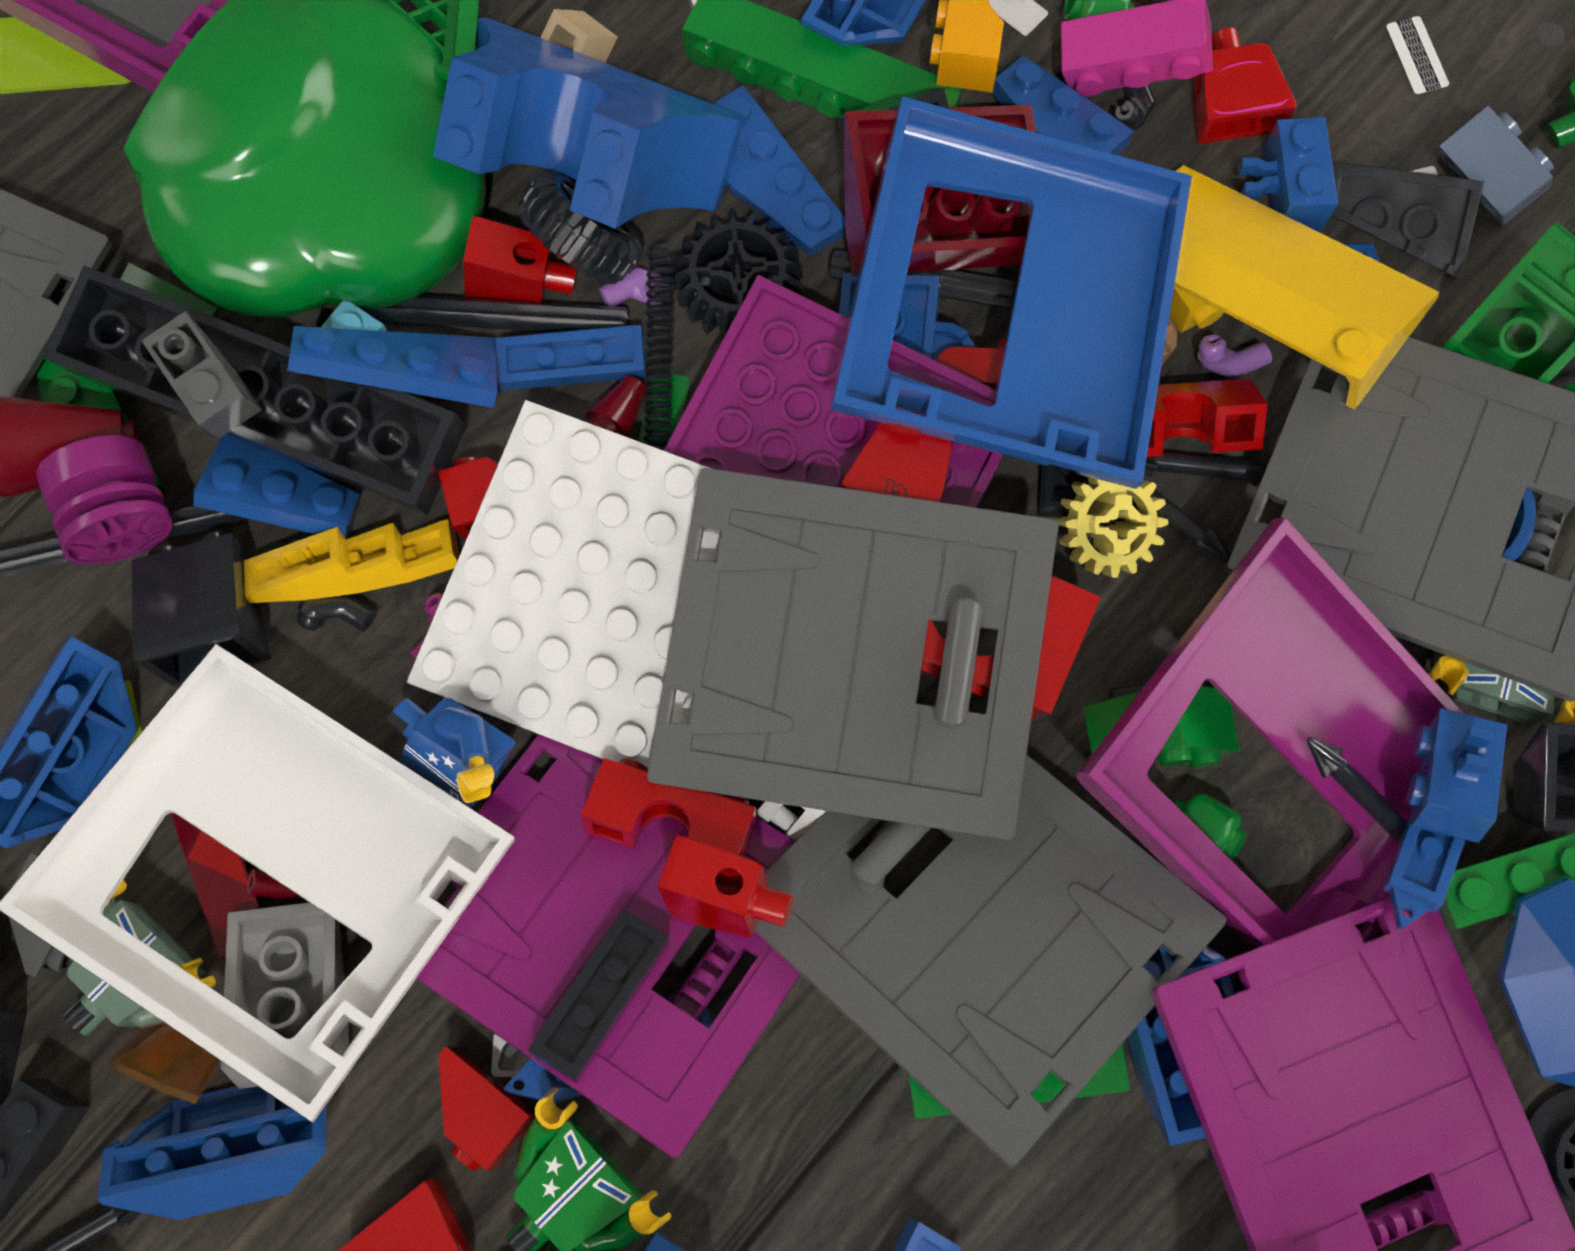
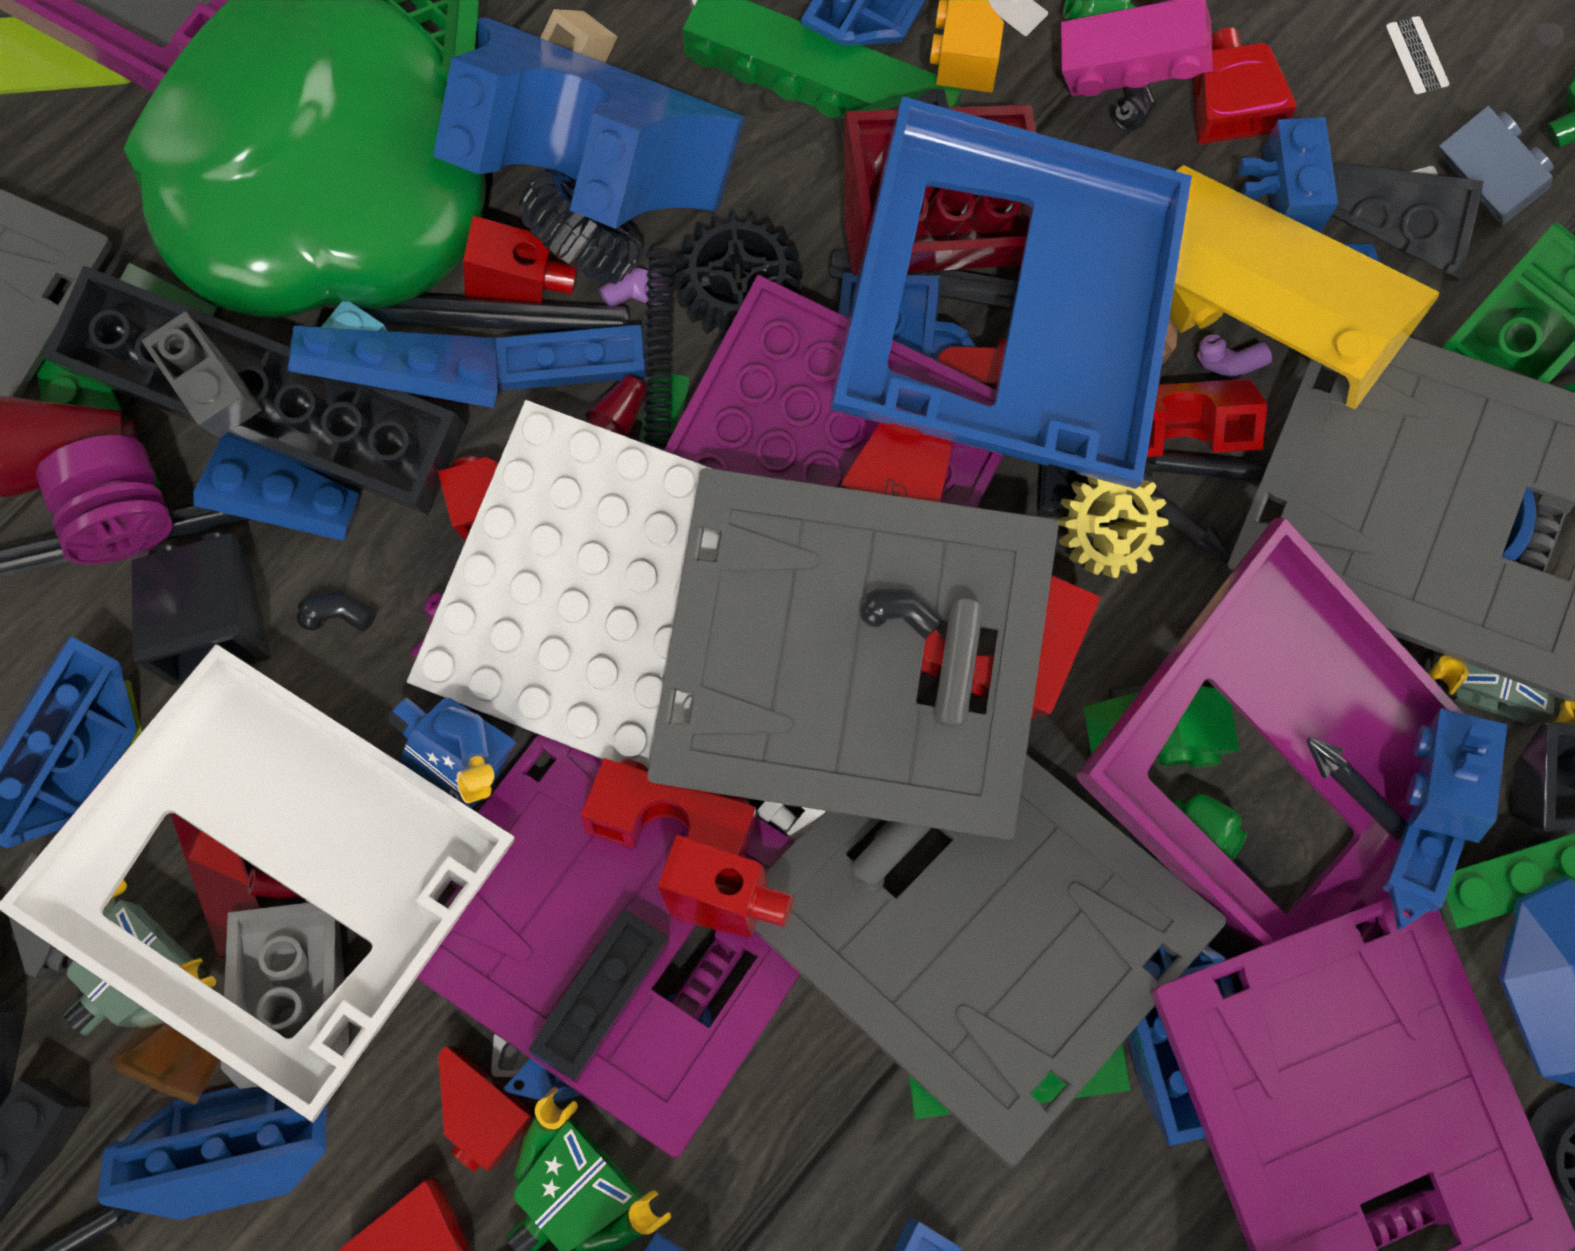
(340, 566): yellow slope -> none
(777, 181): blue wing -> none
(899, 604): none -> black arm
(1060, 109): blue wing -> none

